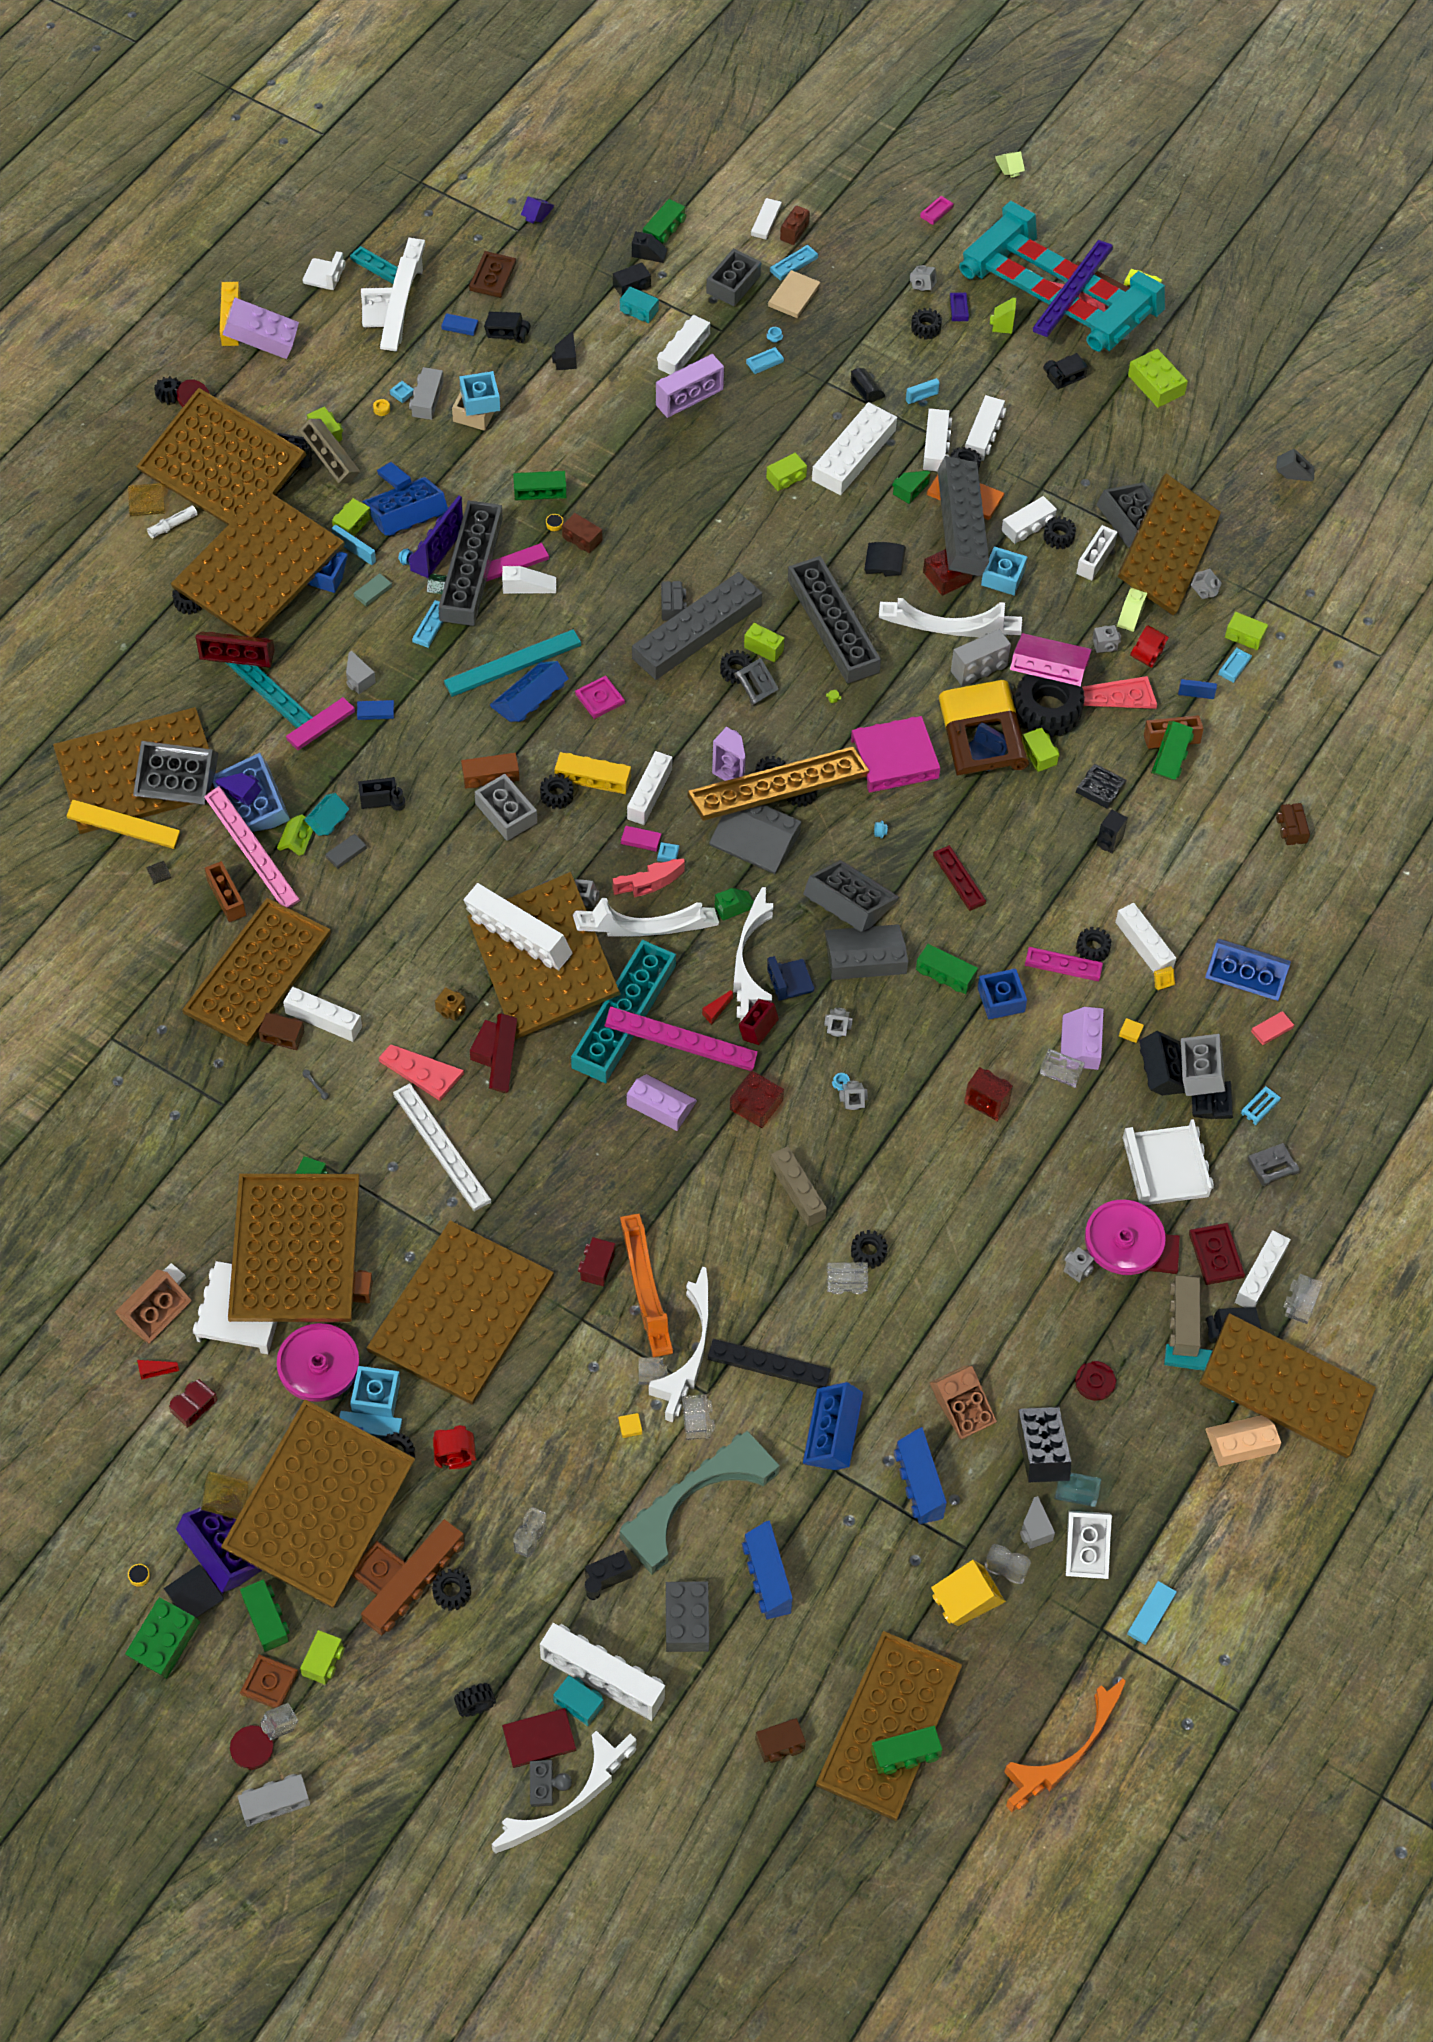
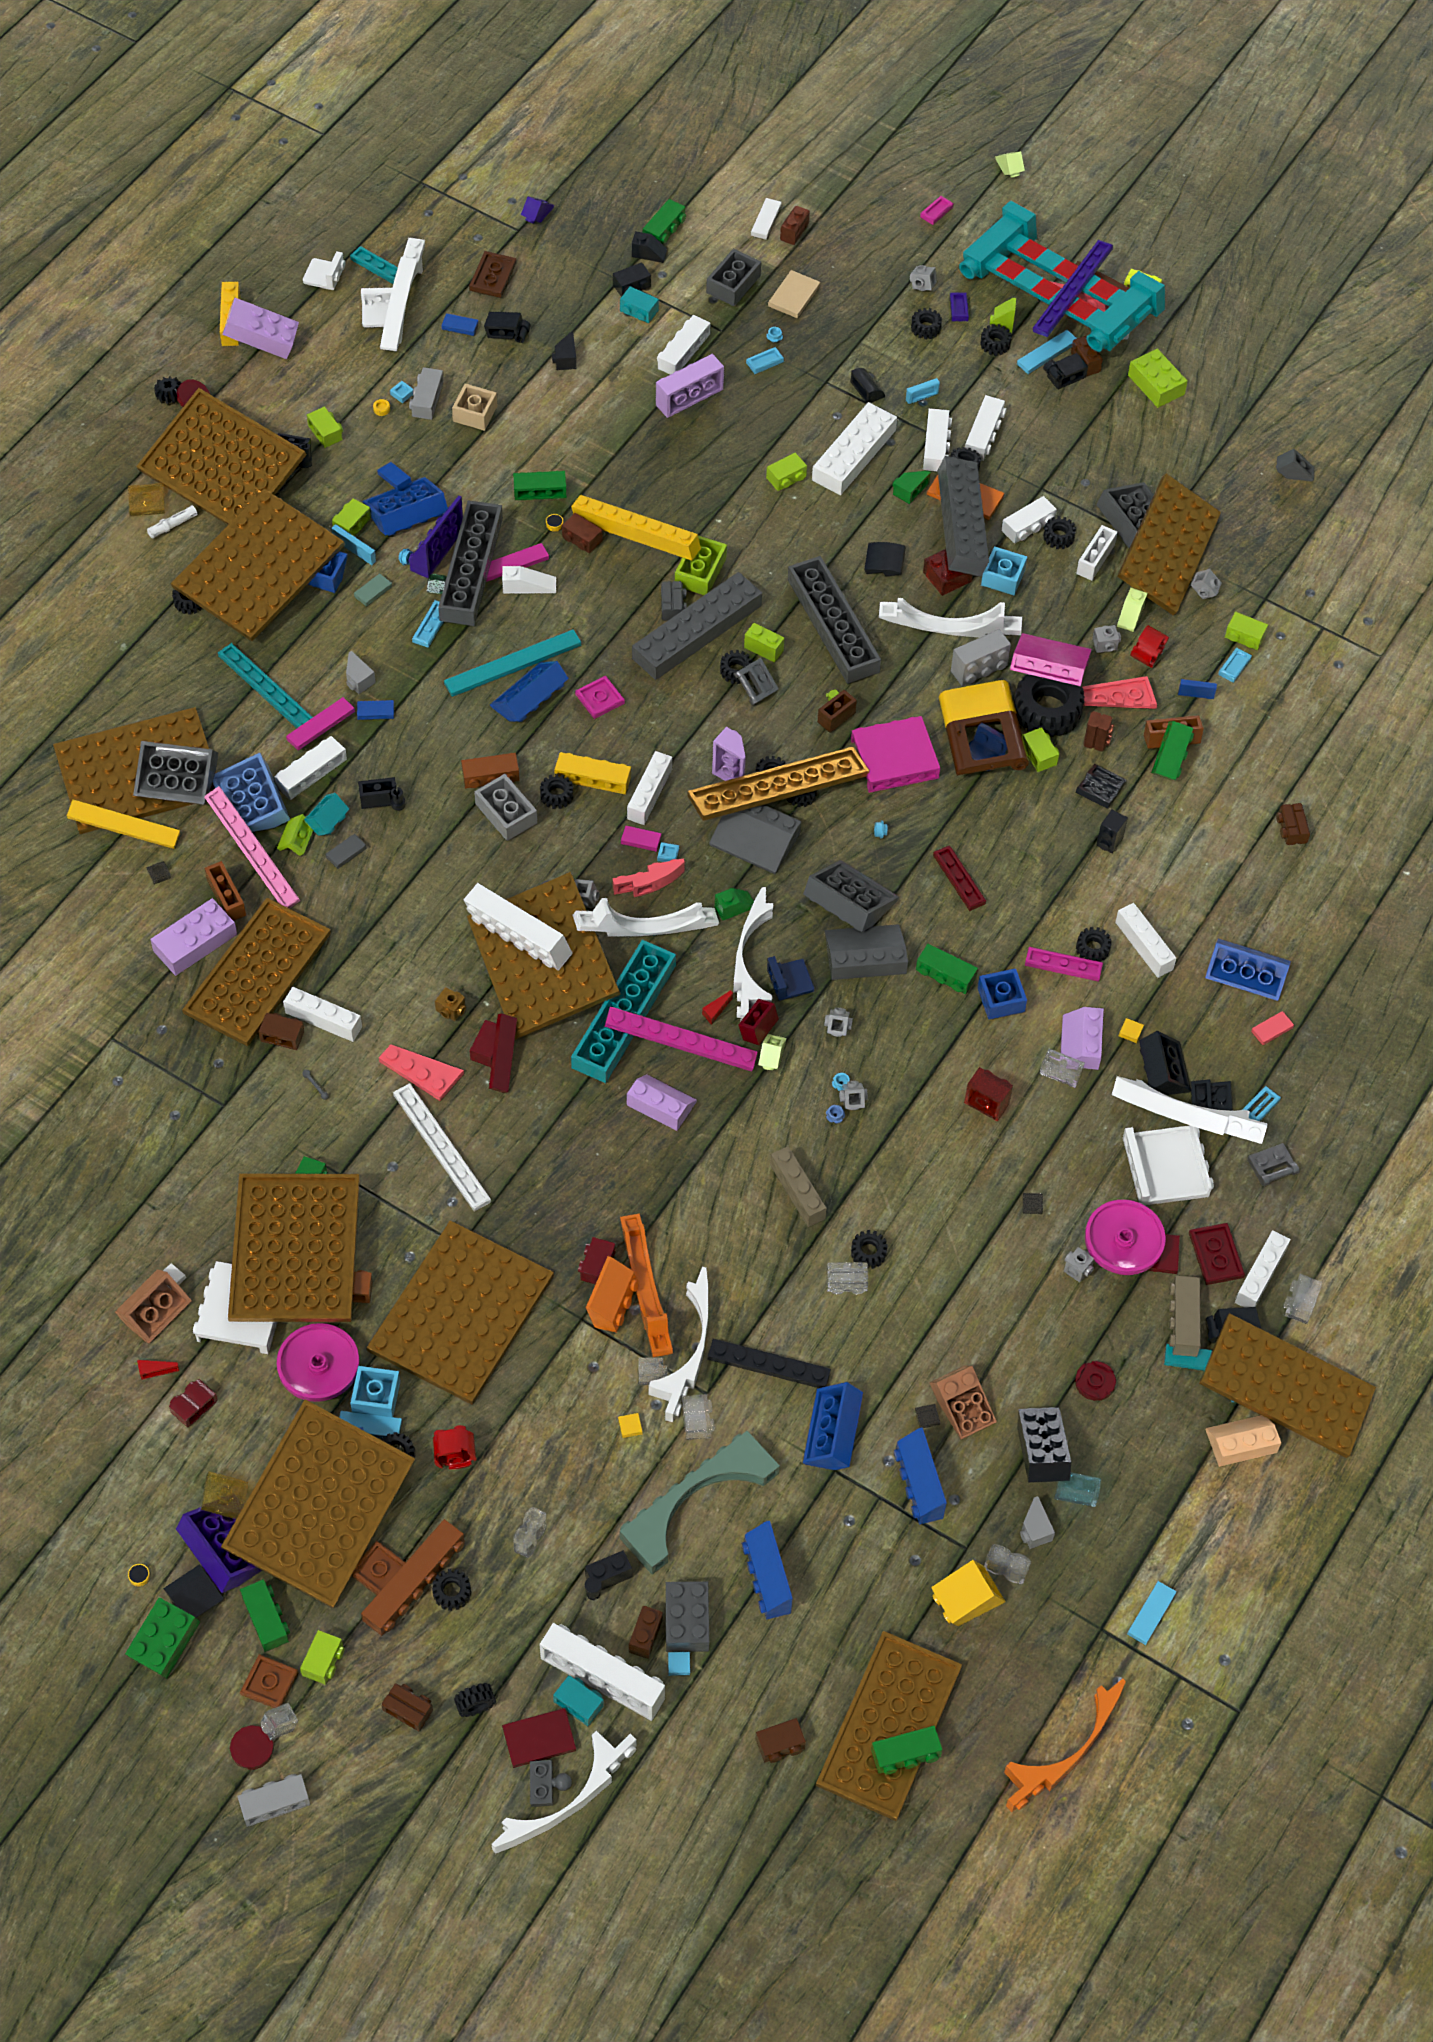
(193, 936): none -> lavender brick
(235, 649): dark red slope -> none
(240, 787): dark purple slope -> none
(310, 767): none -> white brick
(329, 450): dark tan brick -> none
(407, 1707): none -> reddish brown brick
(479, 393): medium azure brick -> none
(612, 1295): none -> orange slope
(638, 527): none -> yellow brick
(645, 1632): none -> reddish brown brick
(678, 1663): none -> medium azure tile
(704, 568): none -> lime brick
(756, 1099): clear red brick -> none
(772, 1052): none -> yellowish green slope
(794, 262): medium azure tile -> none
(835, 1109): none -> medium blue plate
(837, 711): none -> reddish brown brick
(927, 1416): none -> clear smoke tile
(995, 346): none -> black tyre
(1032, 1203): none -> clear smoke tile
(1046, 352): none -> medium azure tile
(1088, 1544): white slope -> none
(1089, 355): none -> reddish brown brick
(1098, 731): none -> copper brick
(1164, 978): yellow tile -> none
(1202, 1064): light grey brick -> none
(1217, 1121): none -> white slope

